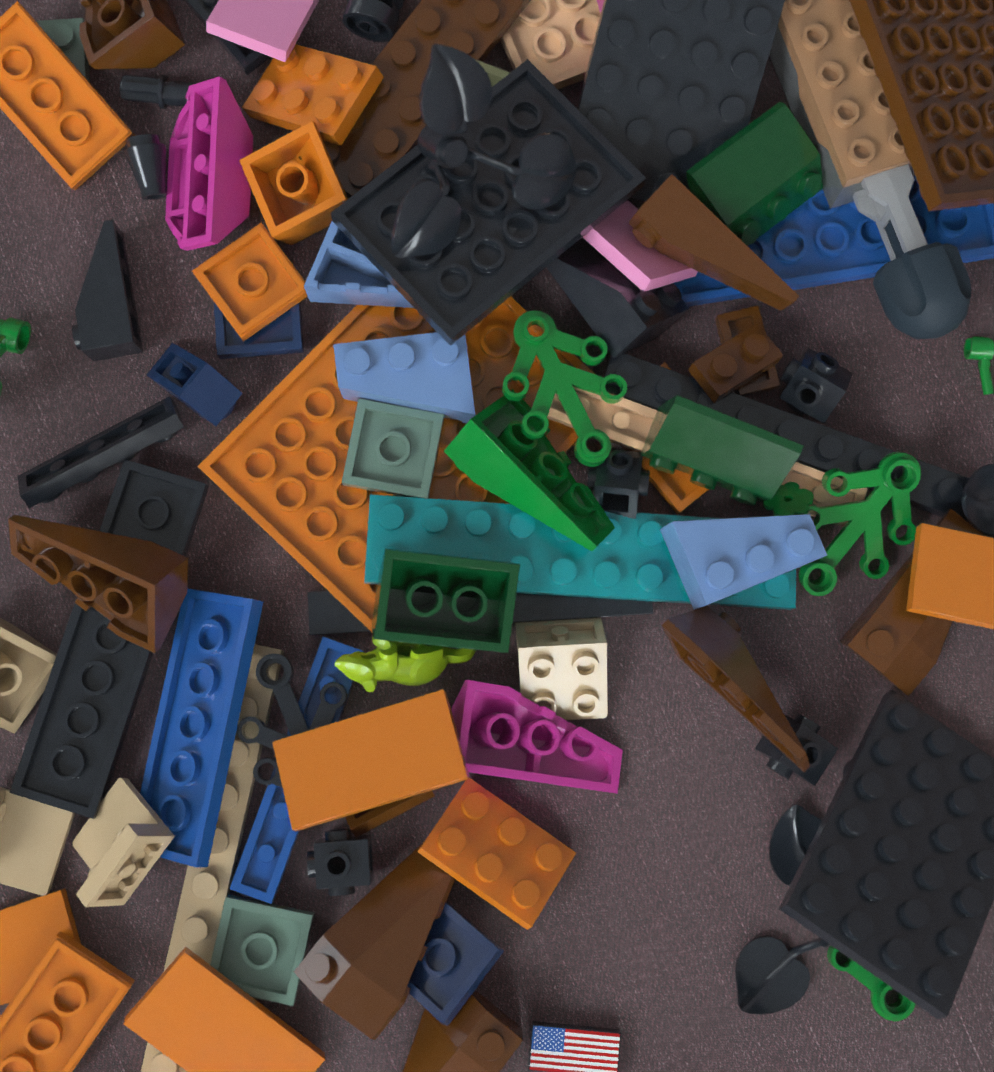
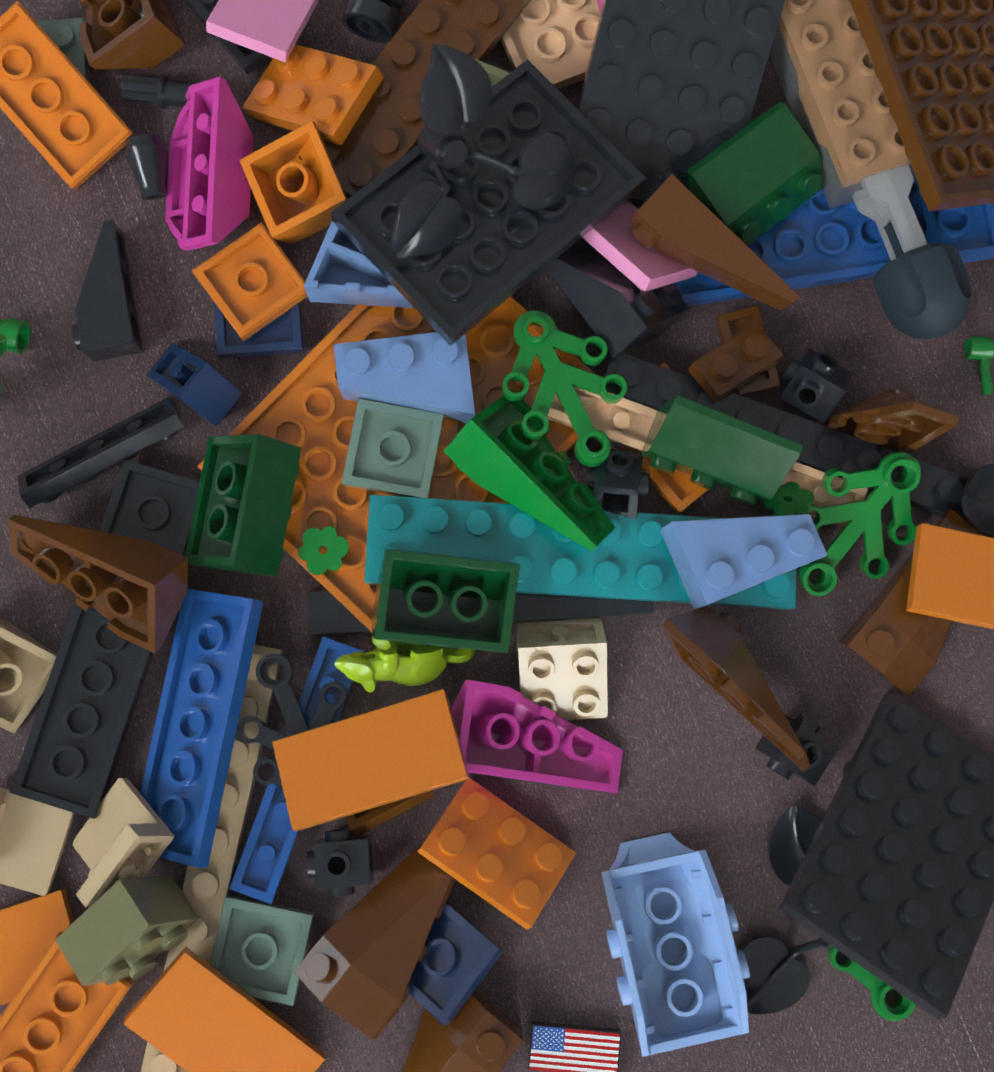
(127, 930): none -> olive brick
(243, 504): none -> dark green slope
(314, 540): none -> green plant
(674, 945): none -> light blue slope
(894, 421): none -> reddish brown wedge

